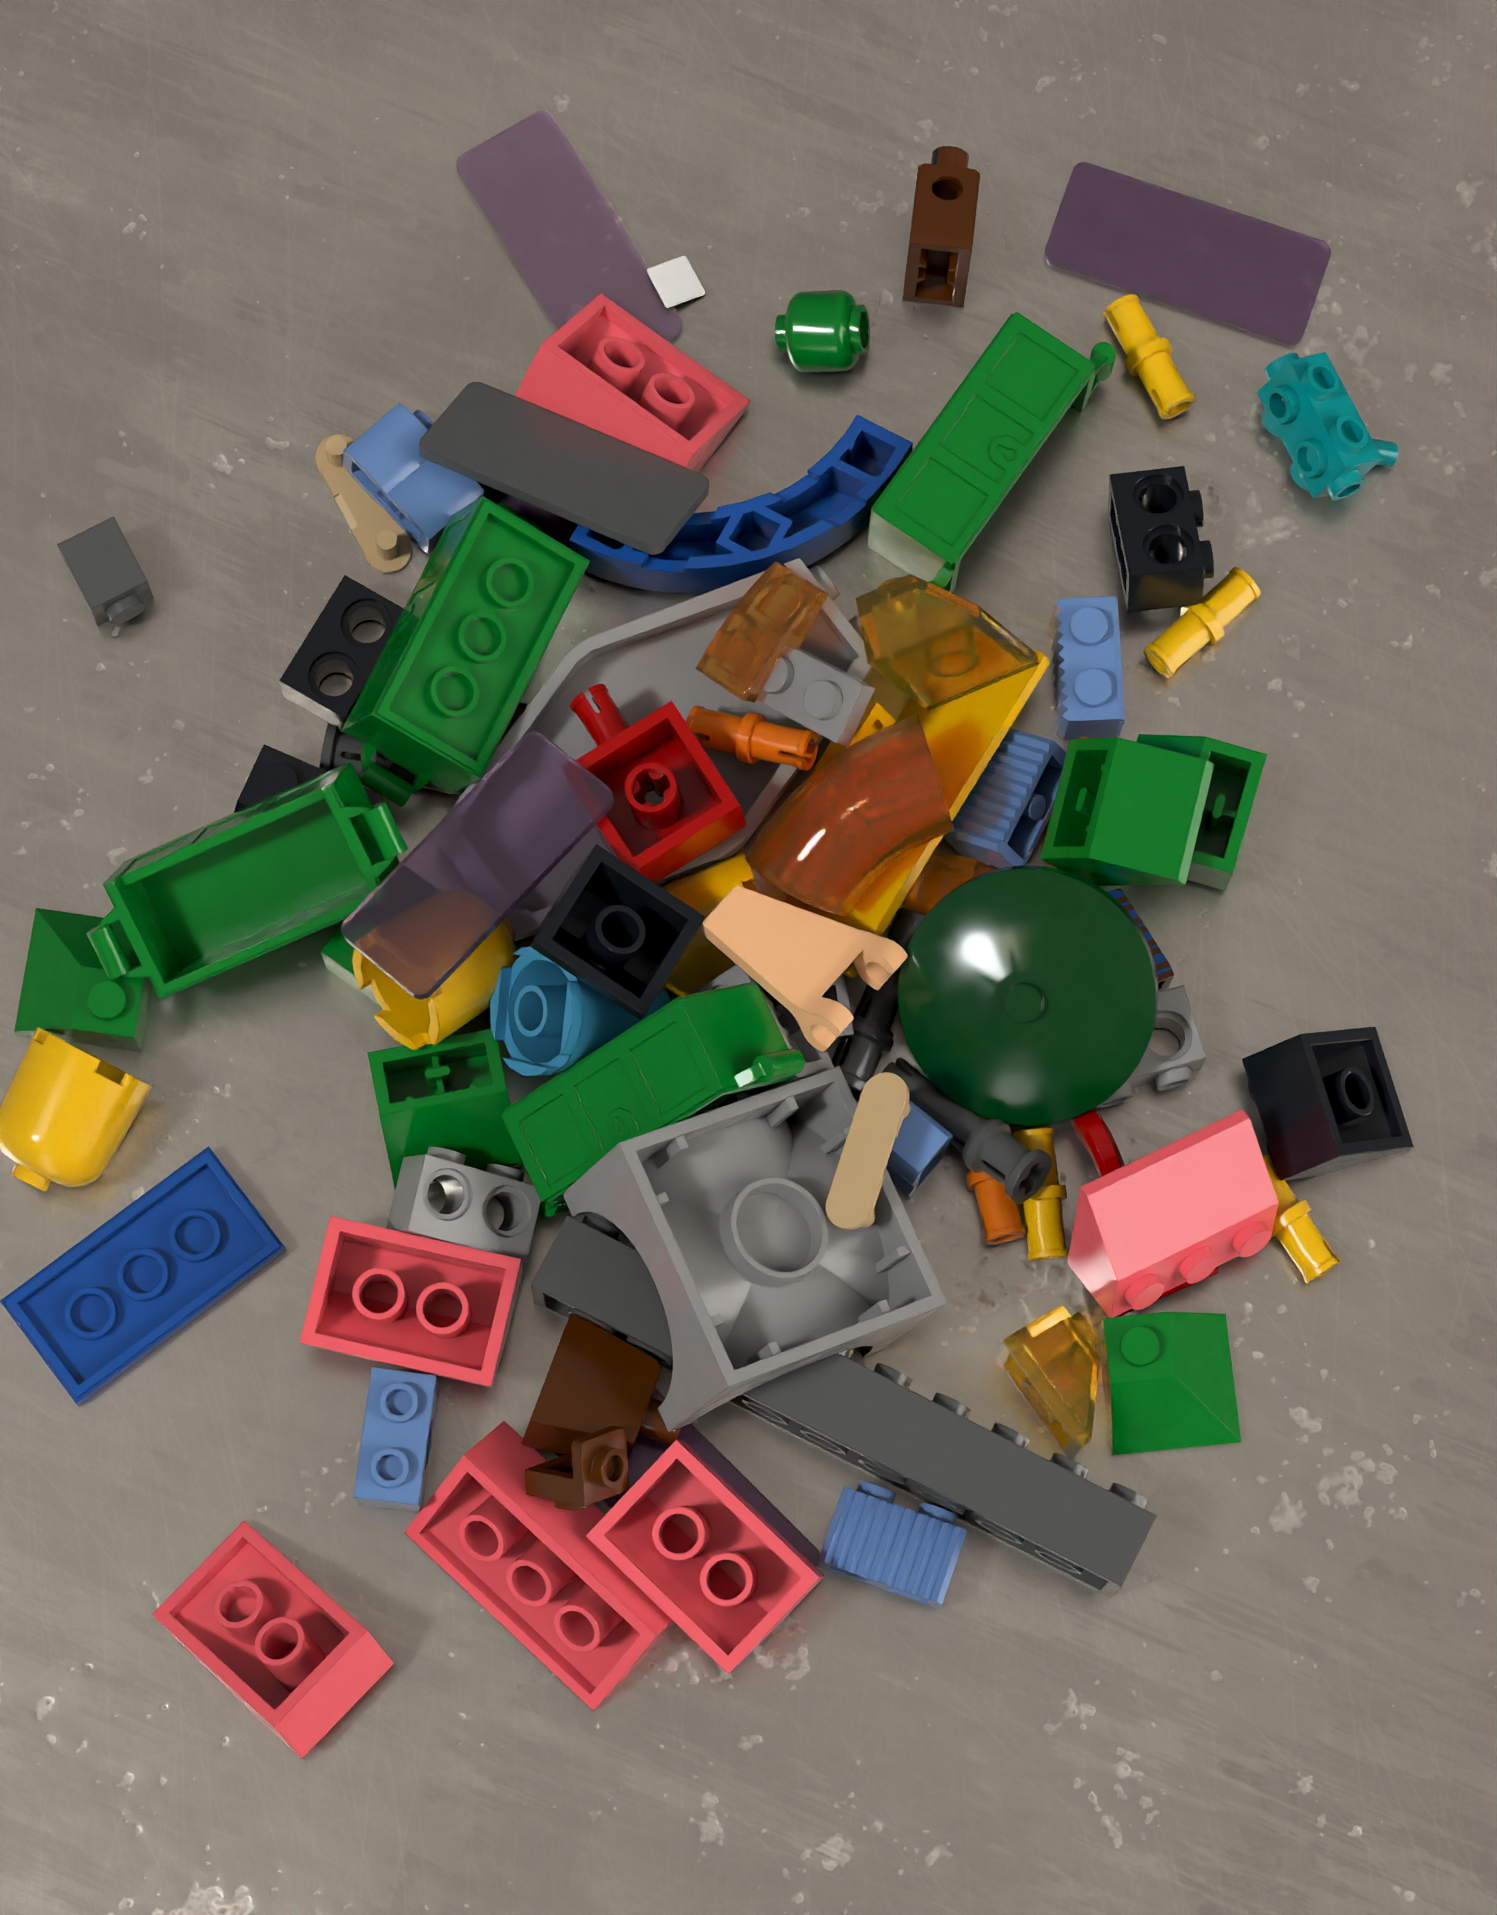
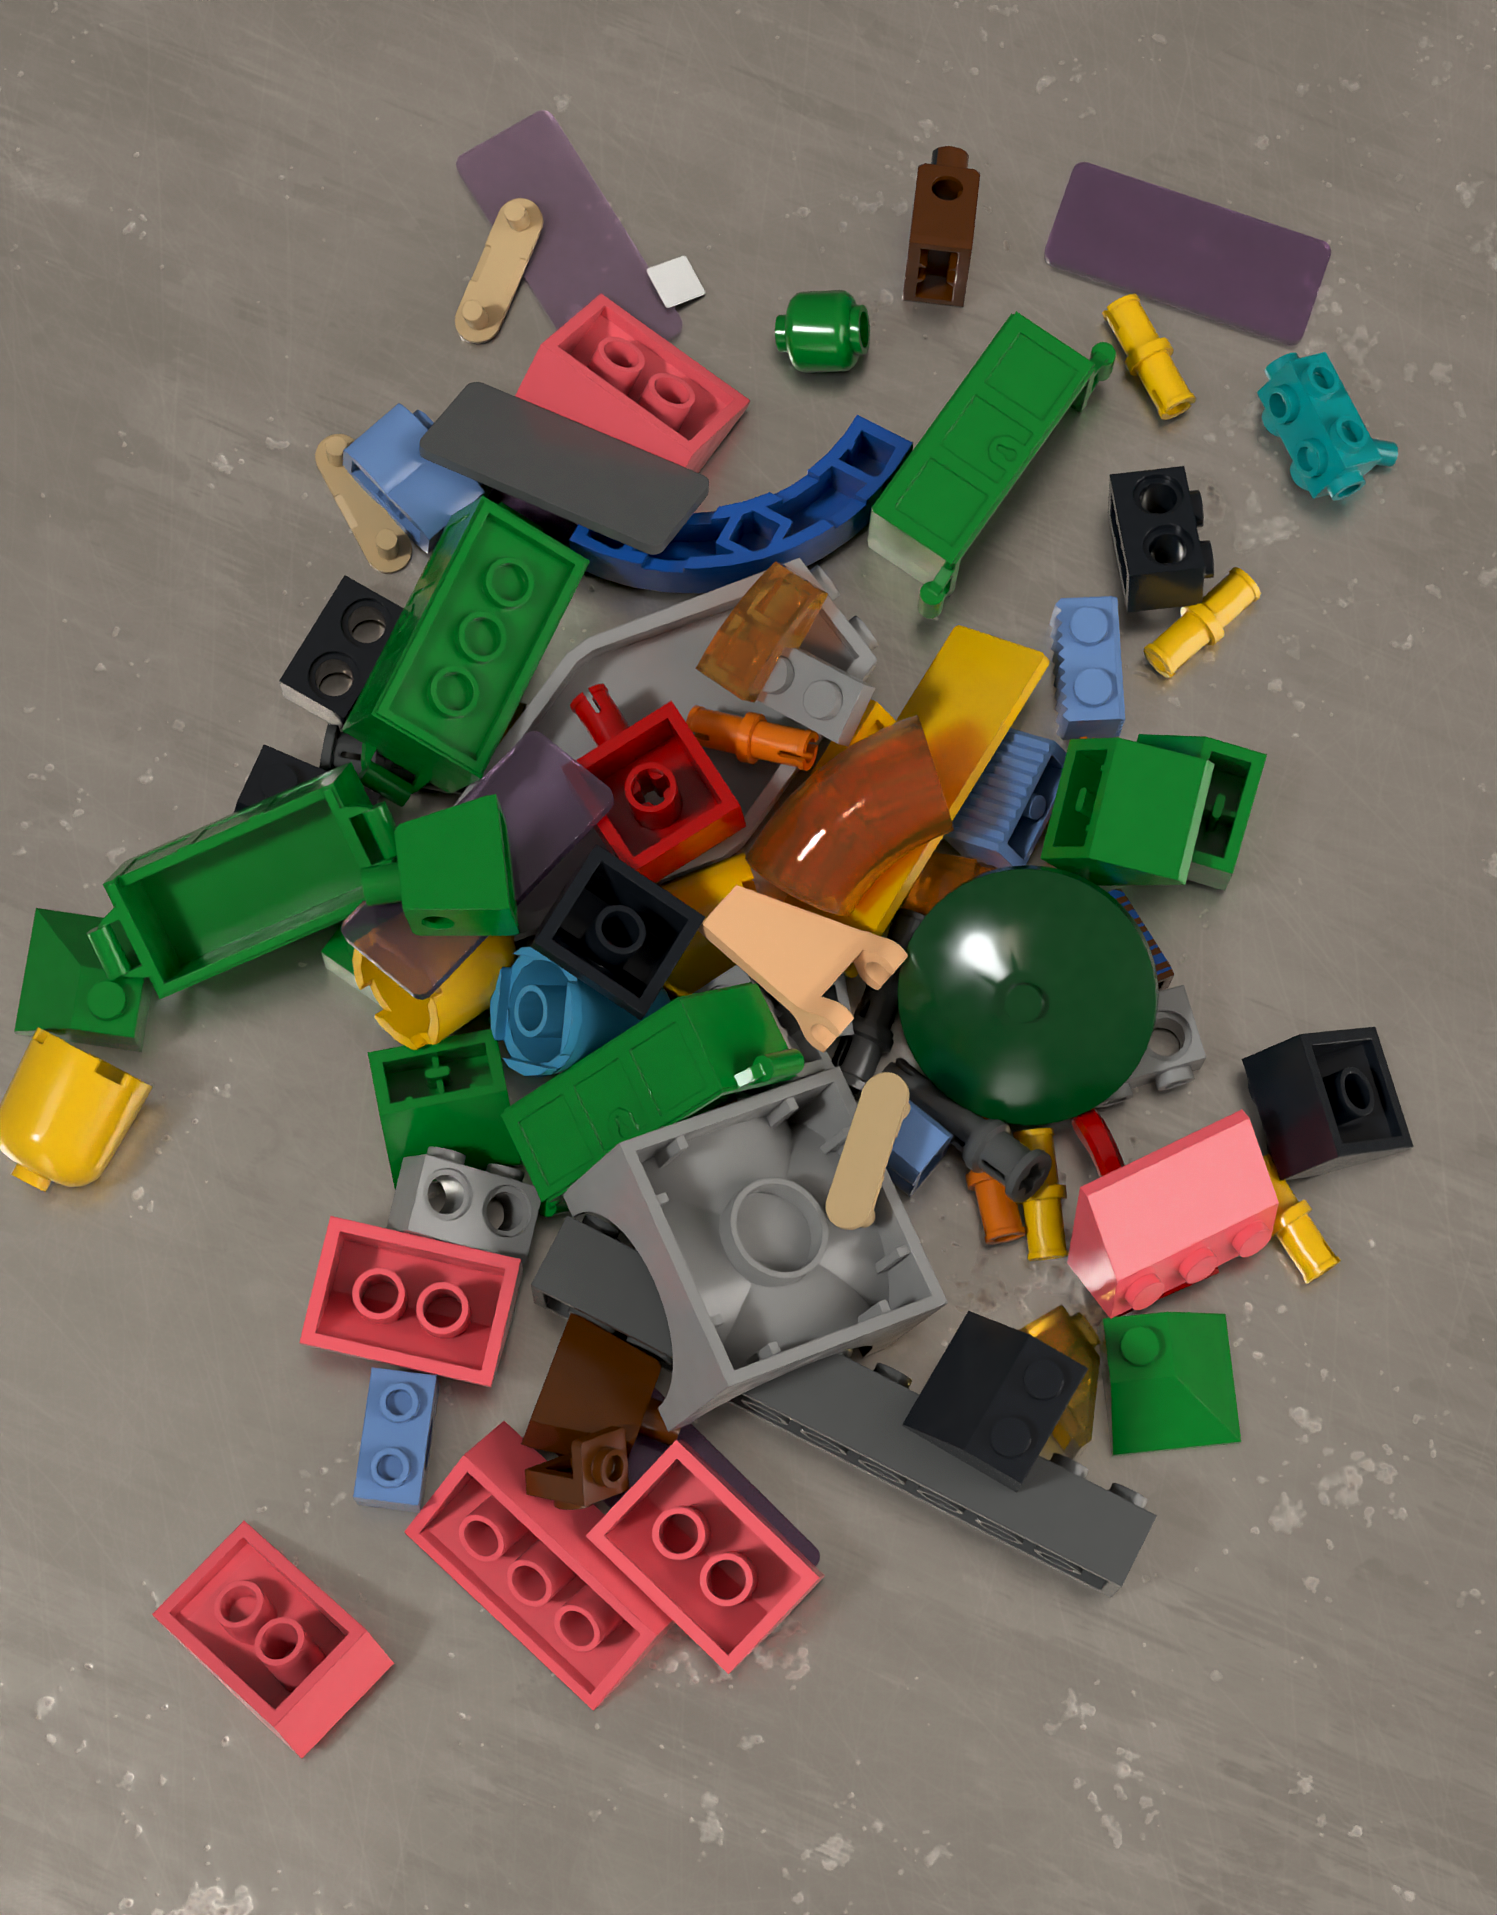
(106, 573): dark grey brick -> none
(143, 1276): blue tile -> none
(450, 872): none -> green torso
(499, 271): none -> tan piece
(892, 1544): medium blue brick -> none
(936, 641): clear yellow slope -> none
(995, 1398): none -> black slope

